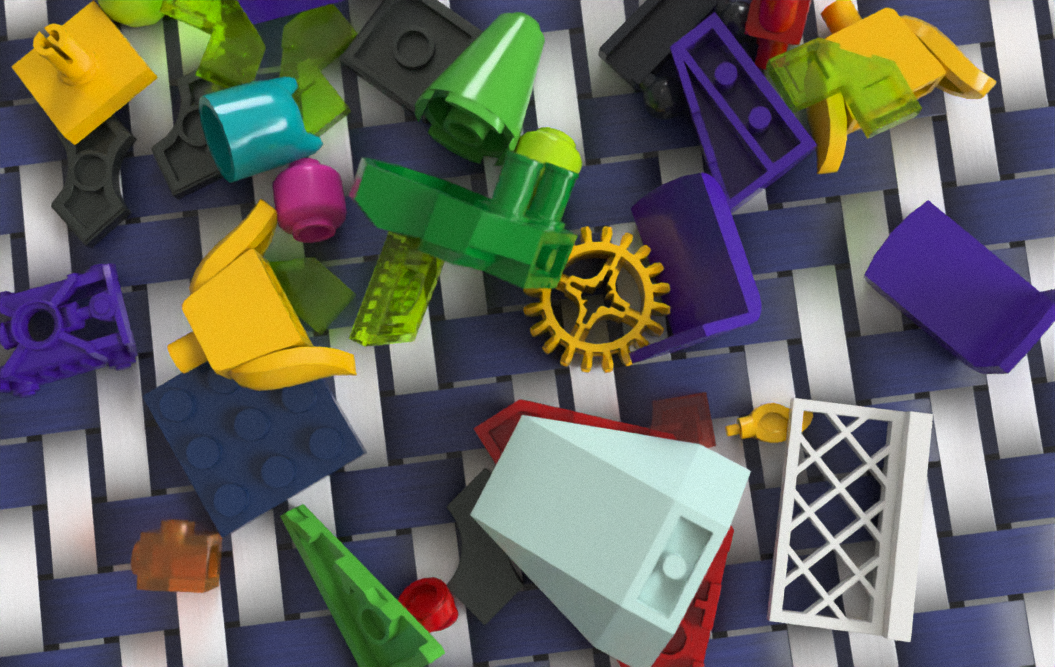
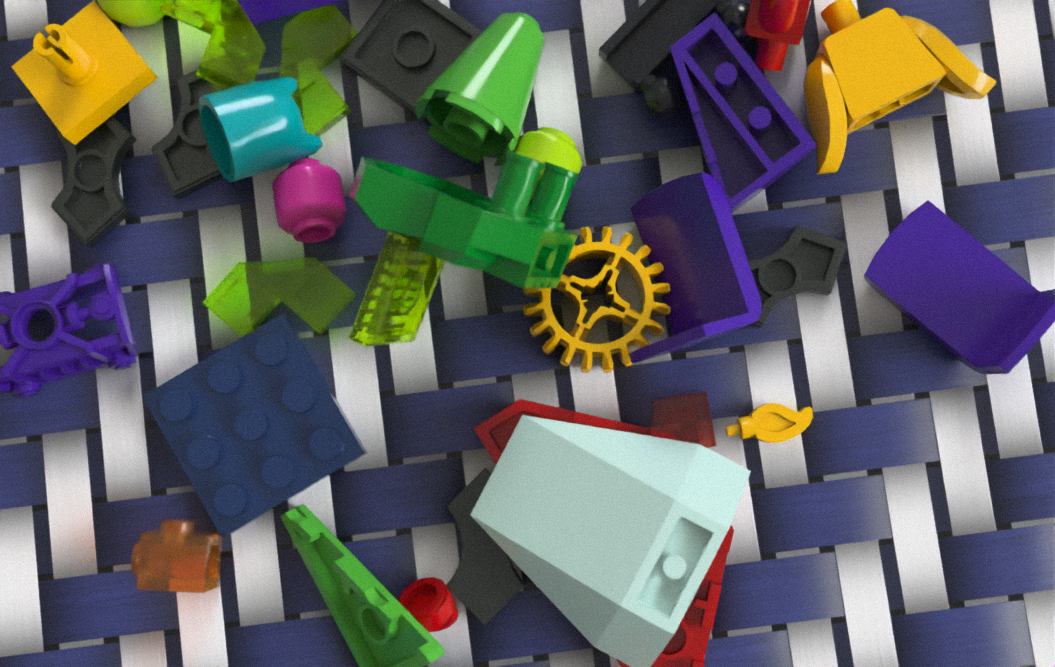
(246, 319): yellow torso -> none
(802, 265): none -> pearl dark grey tile
(869, 85): clear neon green tile -> none
(897, 528): white fence -> none

